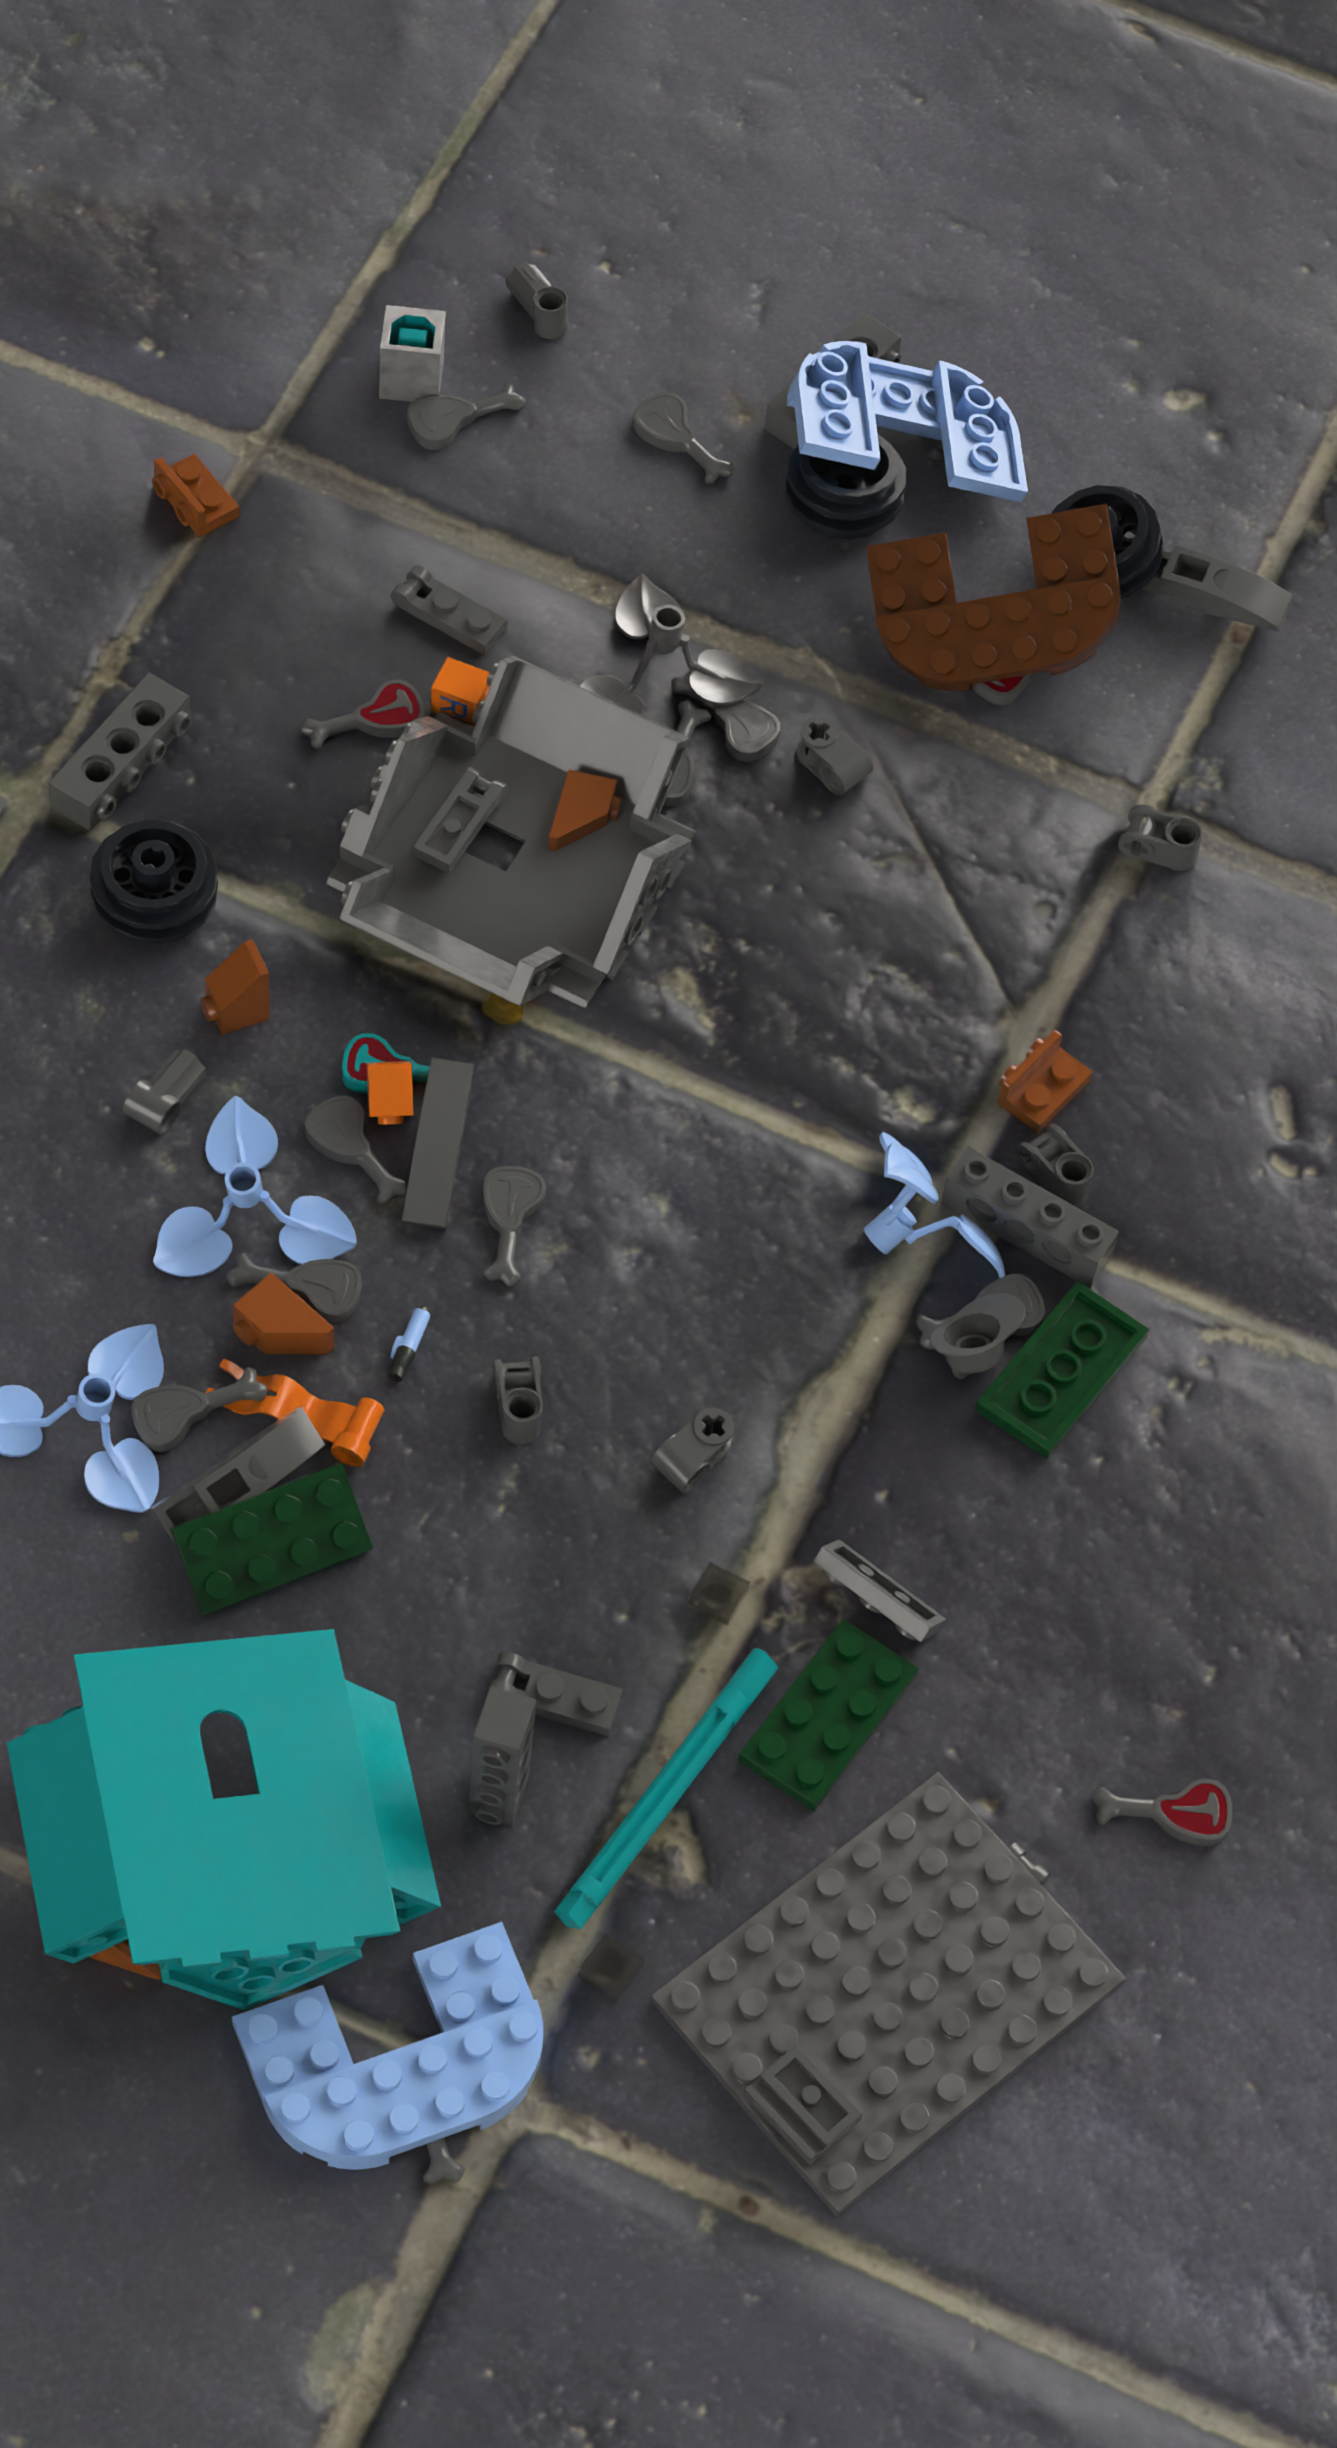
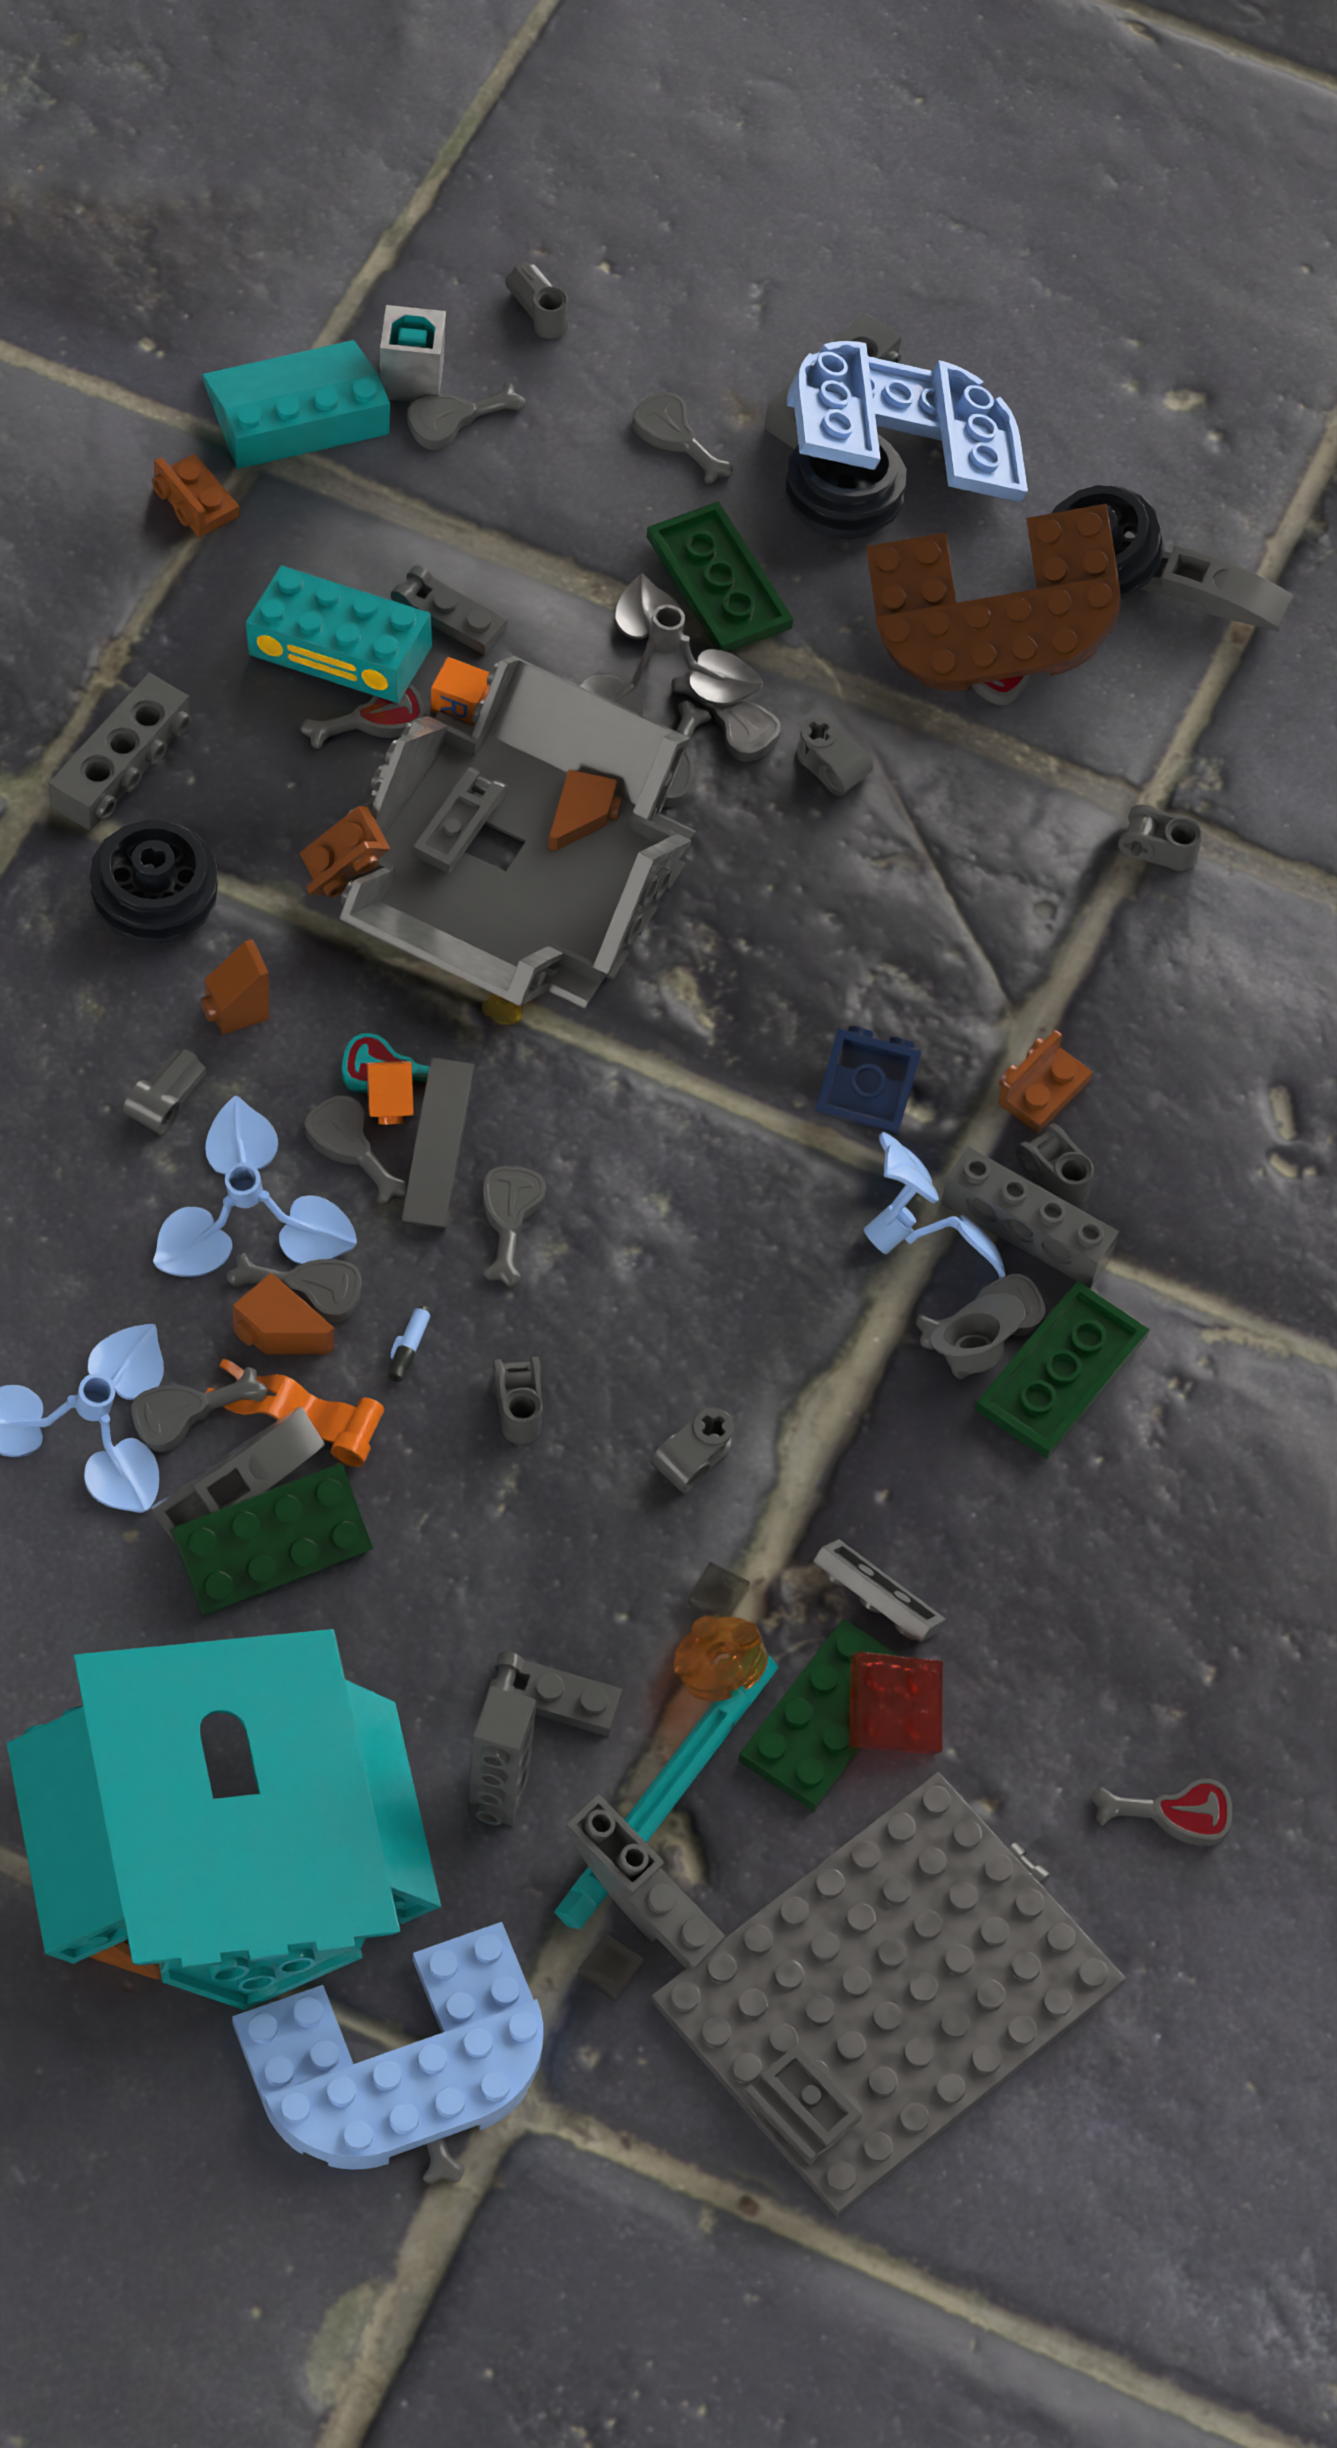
(298, 403): none -> teal slope
(339, 634): none -> teal brick
(344, 852): none -> dark orange bracket
(638, 1884): none -> dark grey slope
(717, 1637): none -> clear orange plate
(719, 577): none -> dark green plate
(868, 1079): none -> dark blue plate
(896, 1703): none -> clear red plate

